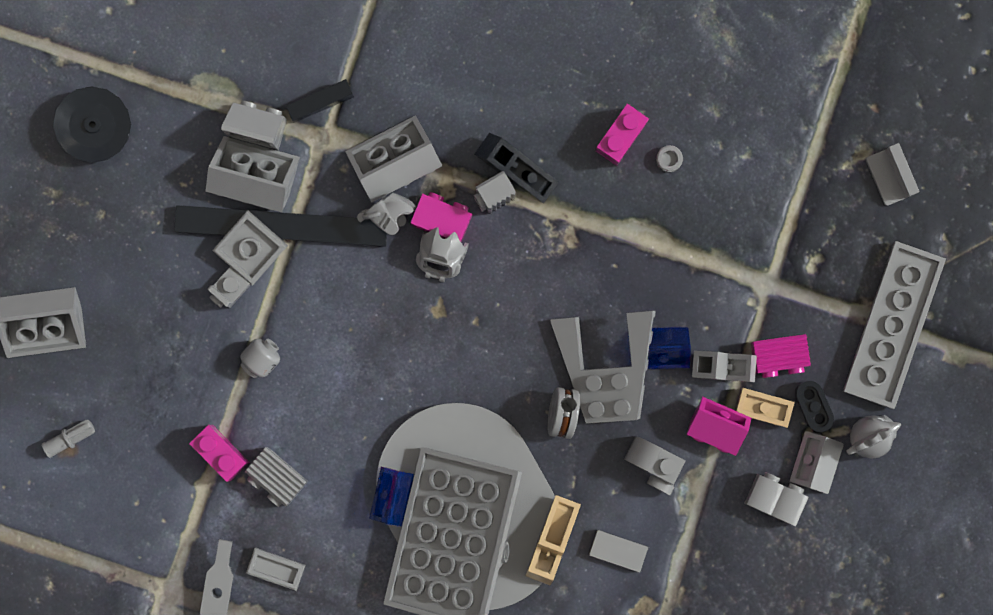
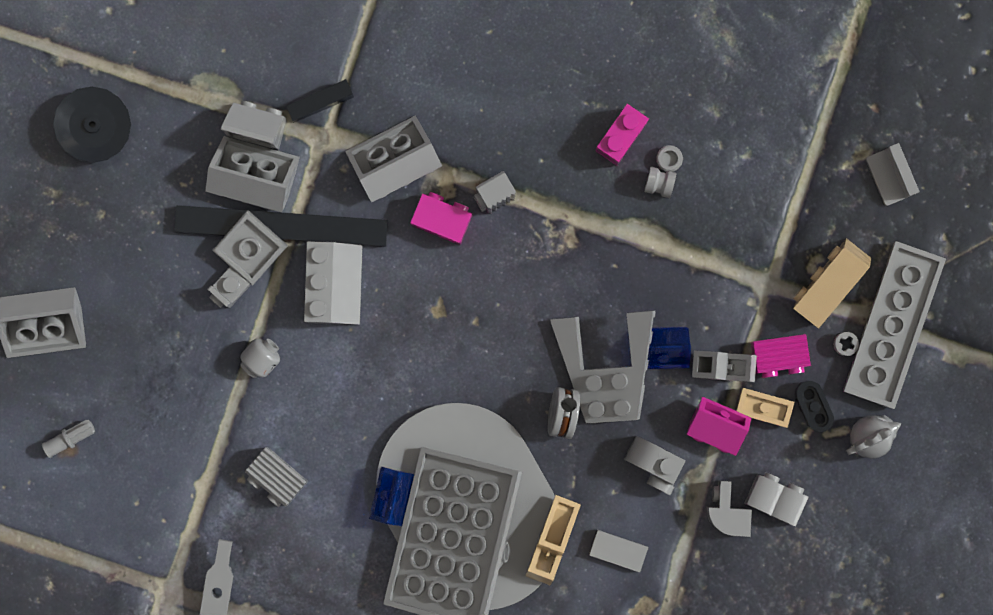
(219, 453): dark pink brick -> none
(275, 569): light grey tile -> none
(333, 283): none -> light grey slope
(389, 213): light grey helmet -> none
(445, 252): light grey helmet -> none
(518, 168): black slope -> none
(660, 182): none -> light grey wheel
(726, 519): none -> light grey brick
(816, 462): light grey panel -> none
(832, 283): none -> tan wedge
(854, 341): none -> light grey bush

